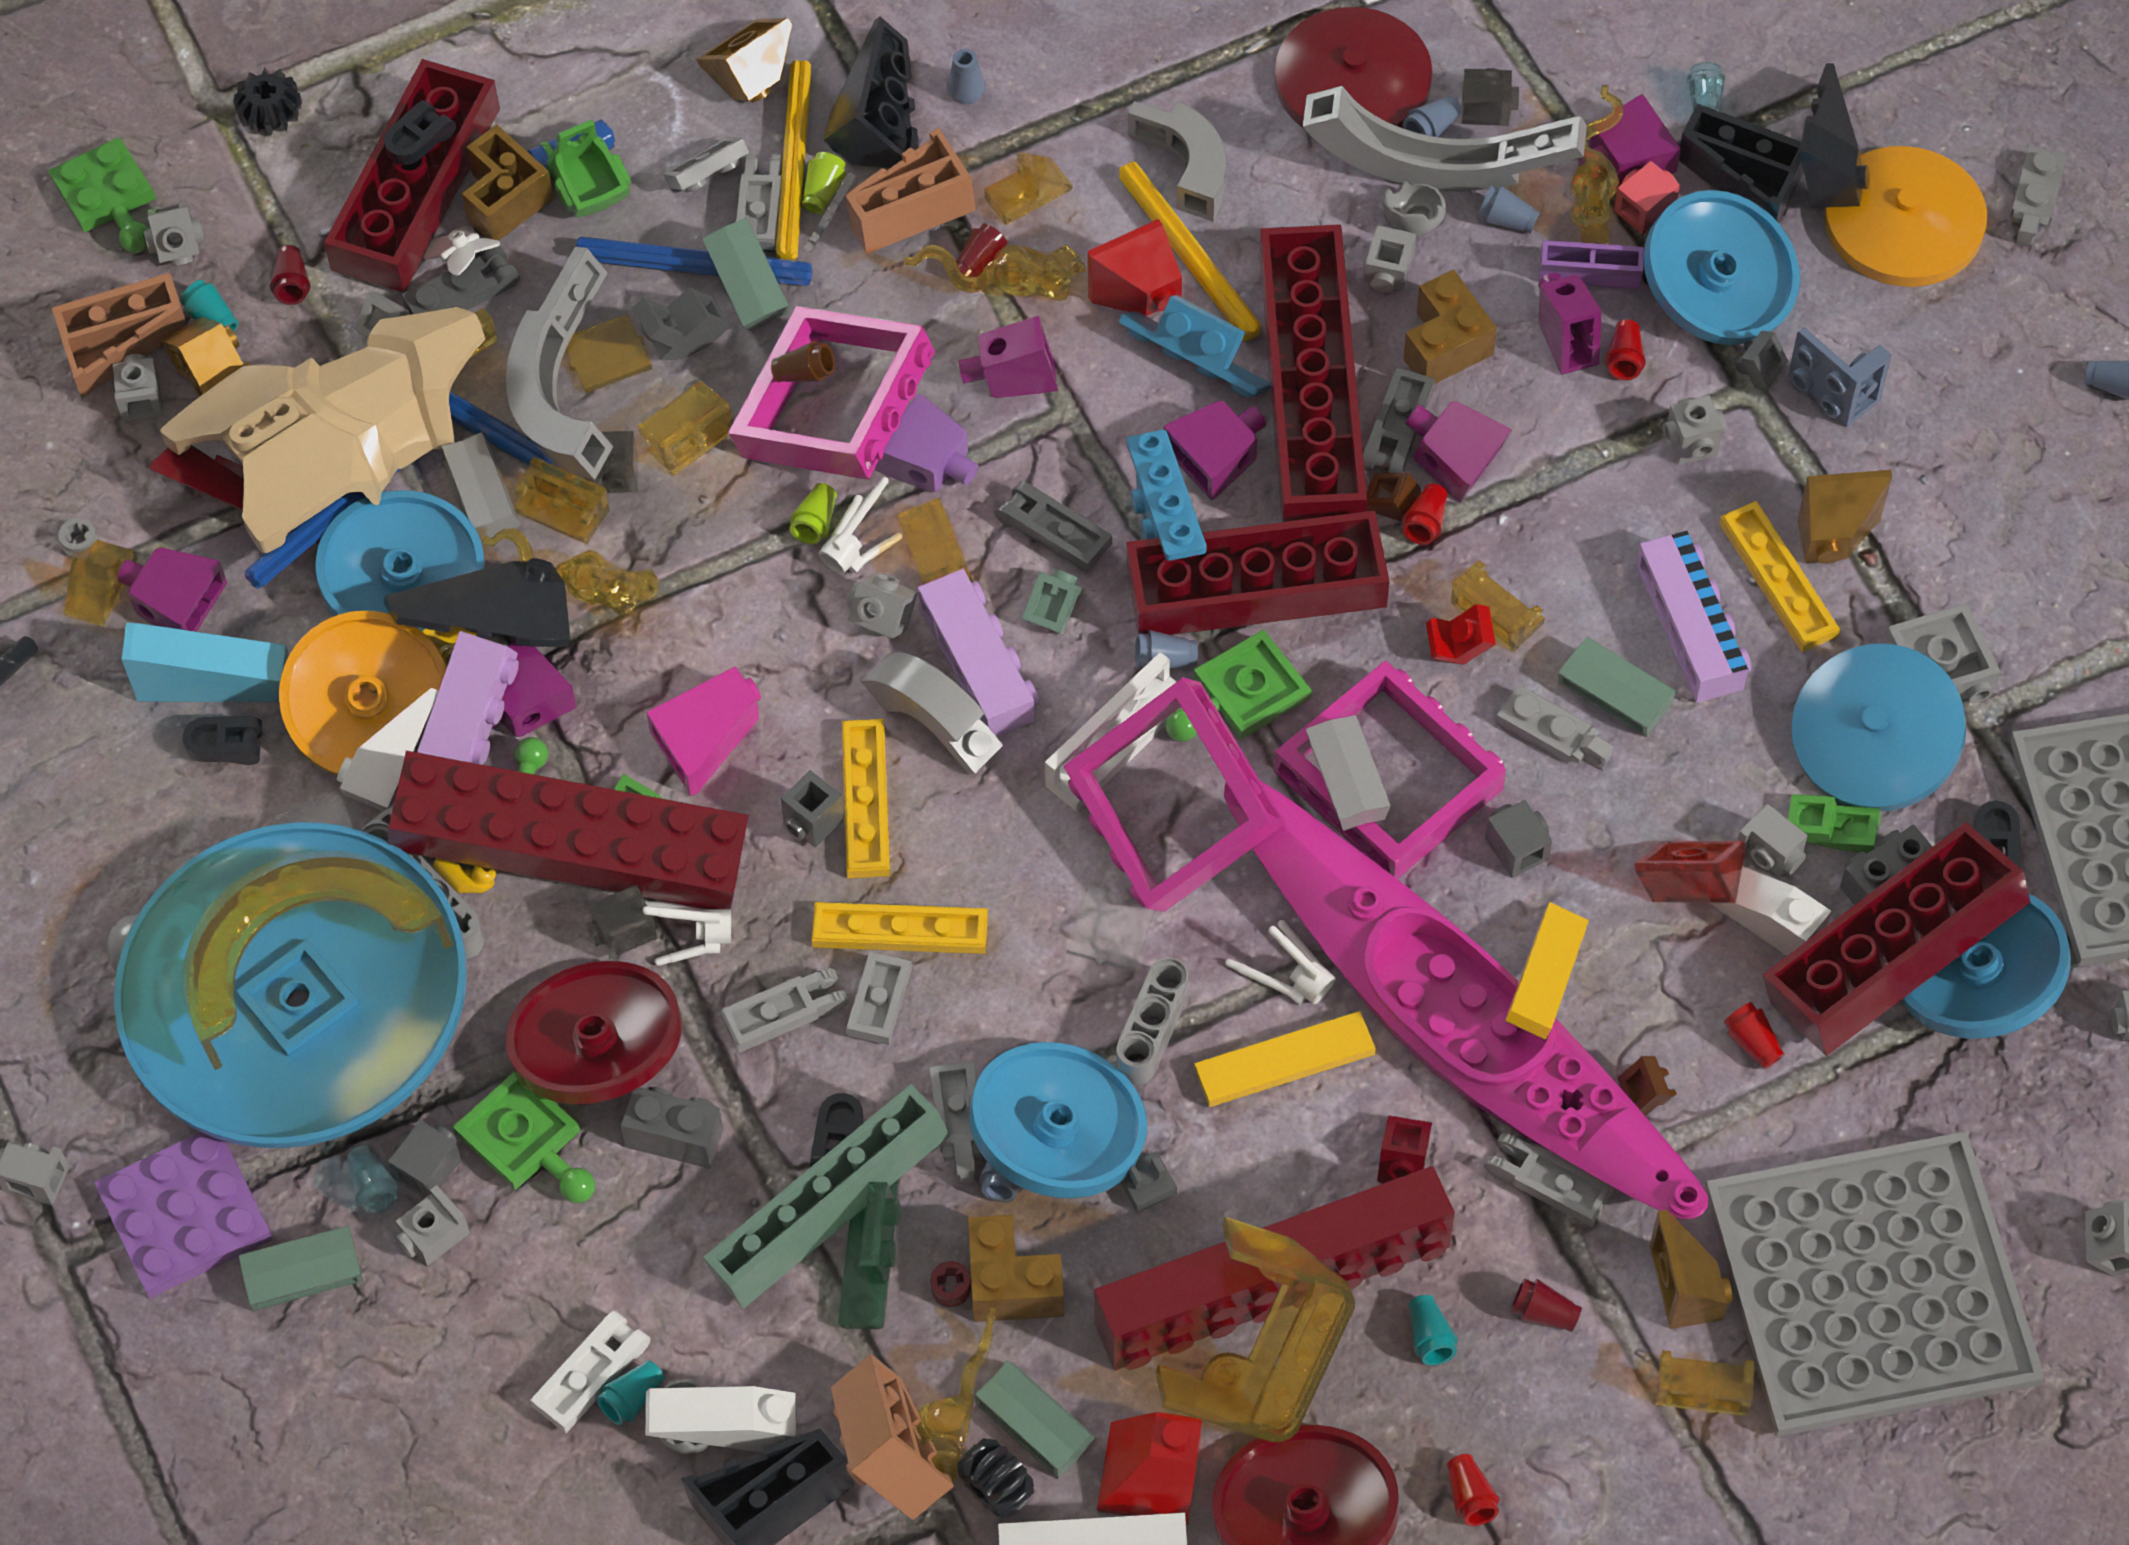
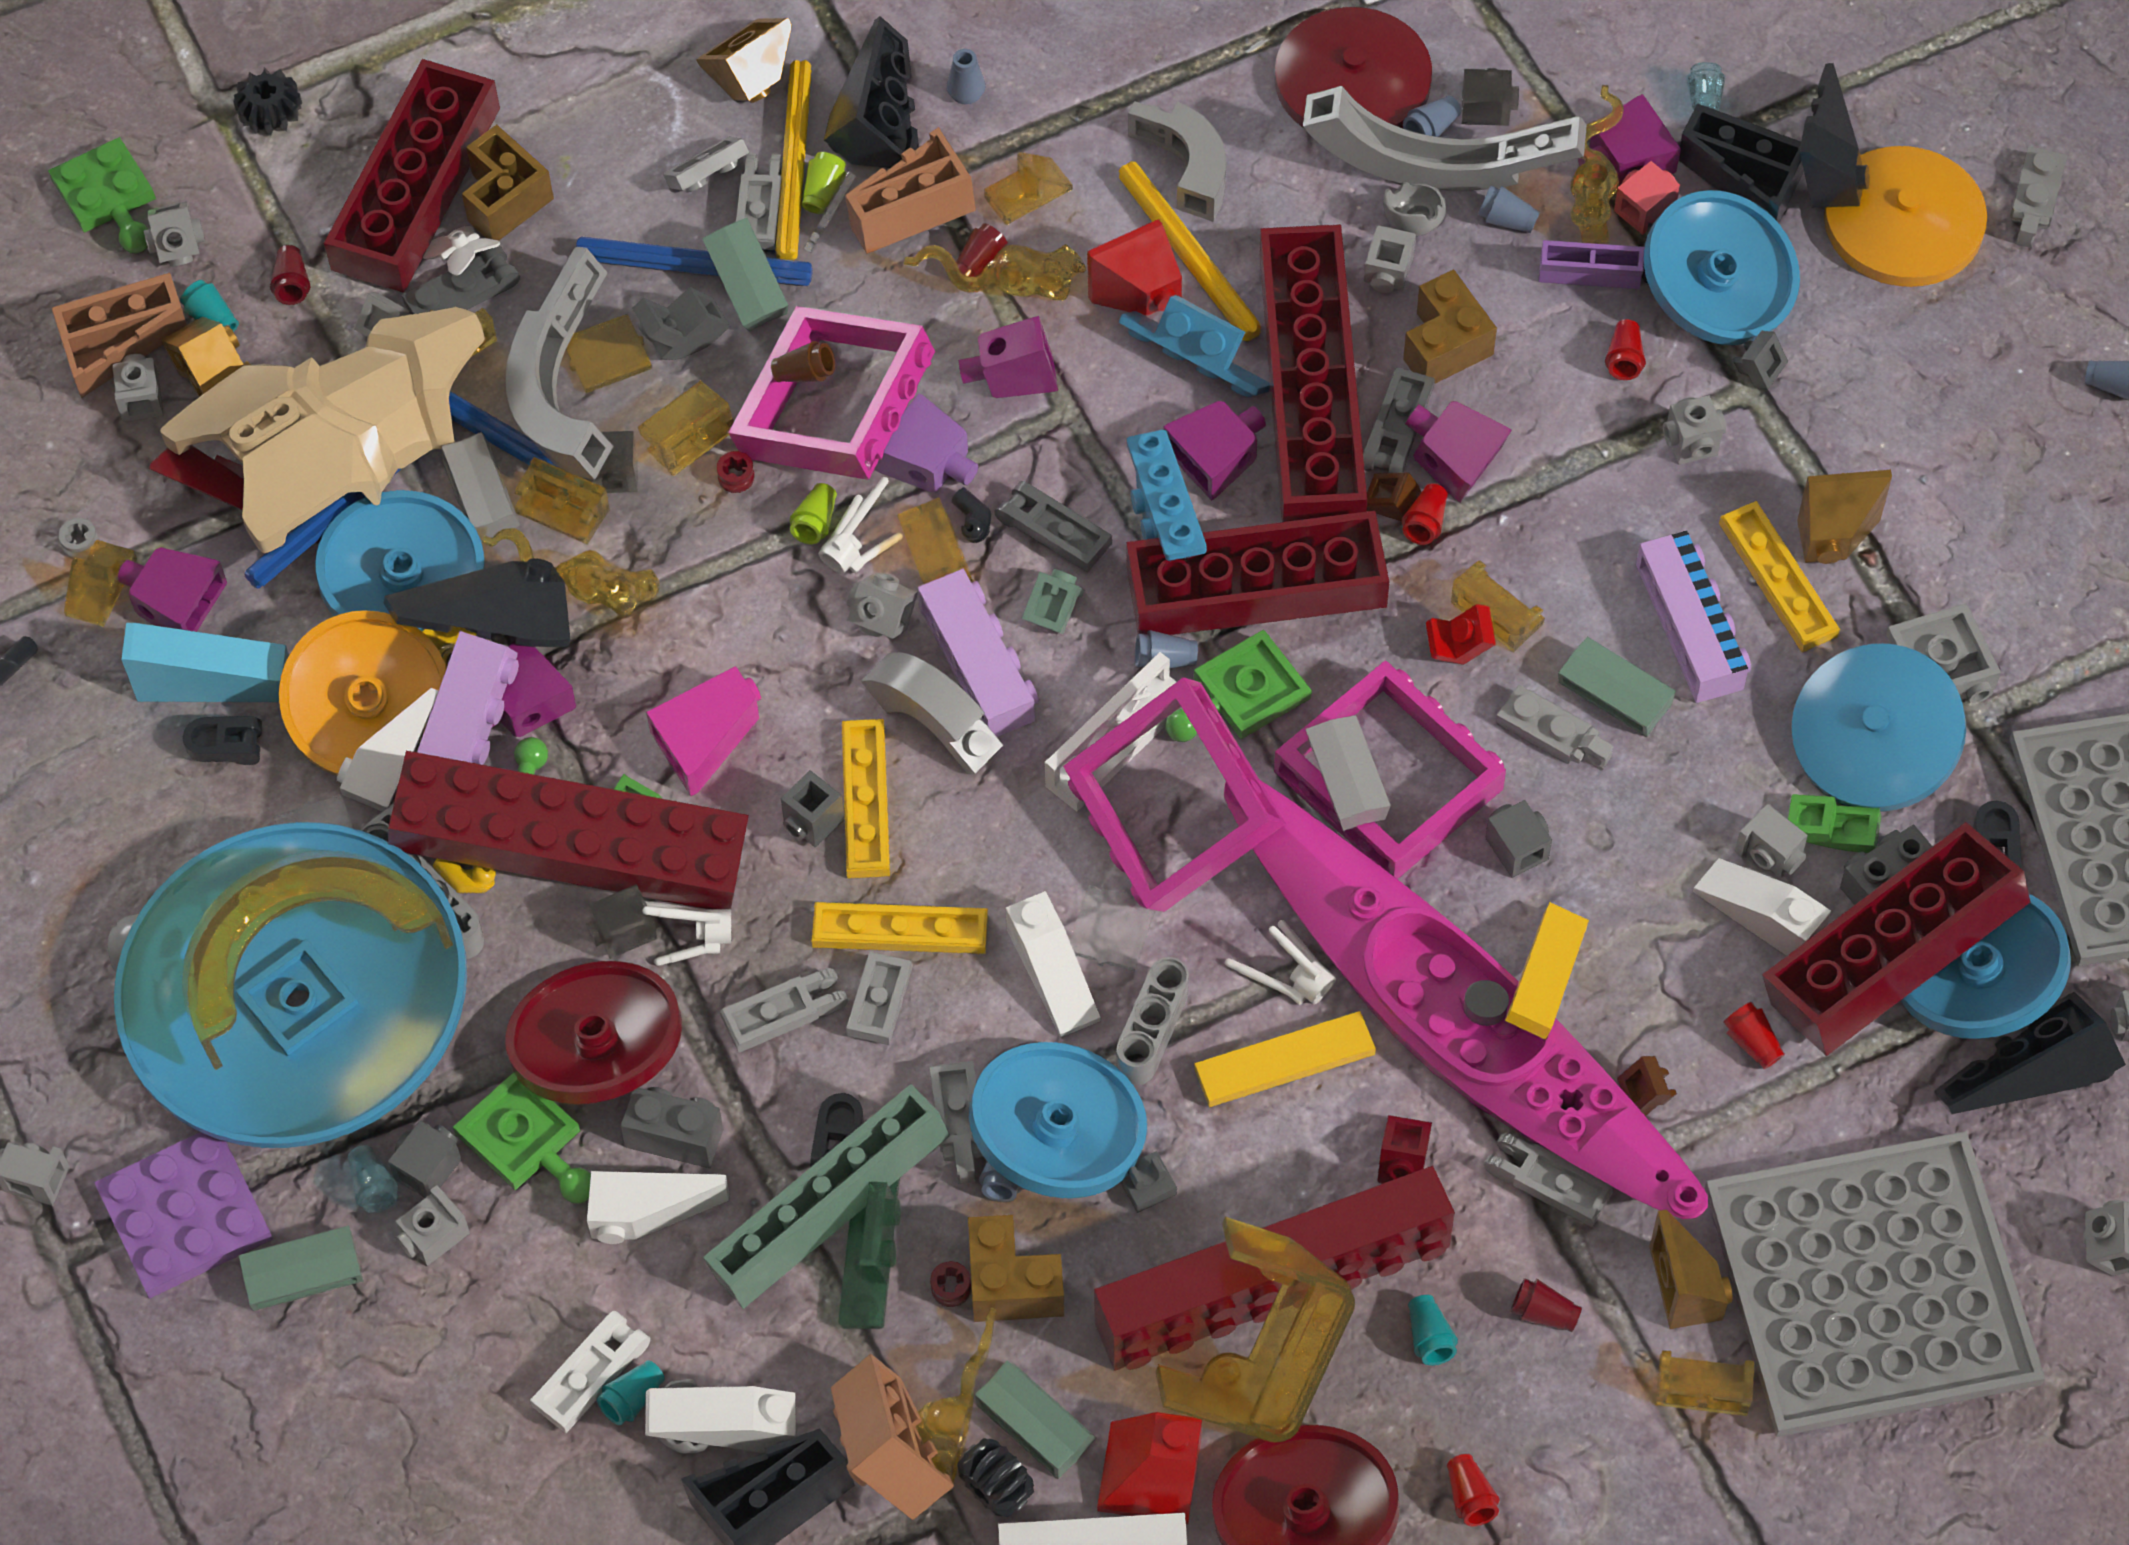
(409, 143): black plate -> none
(584, 169): bright green piece -> none
(642, 1203): none -> white slope
(731, 482): none -> dark red bush
(977, 515): none -> black arm
(1051, 963): none -> white slope
(1486, 1002): none -> dark grey tile
(1566, 304): magenta torso -> none
(1692, 871): clear red slope -> none
(1839, 388): sand blue bracket -> none
(2053, 1055): none -> black wedge

